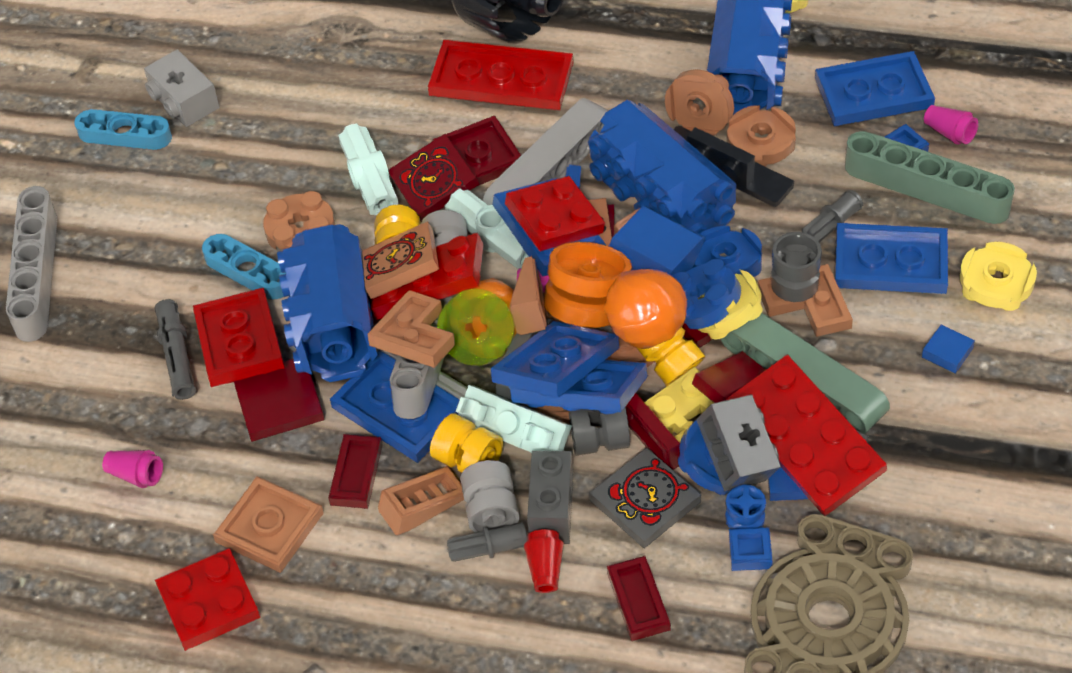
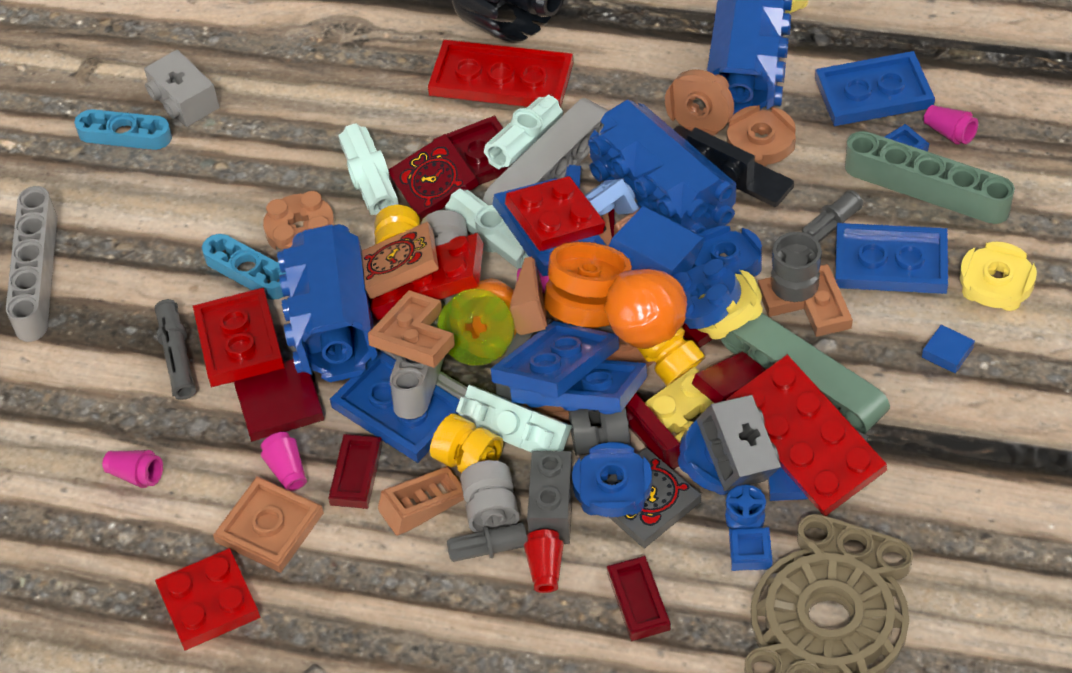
(284, 460): none -> dark pink cone
(523, 131): none -> light aqua piece
(612, 195): none -> light blue bracket
(617, 499): none -> blue plate

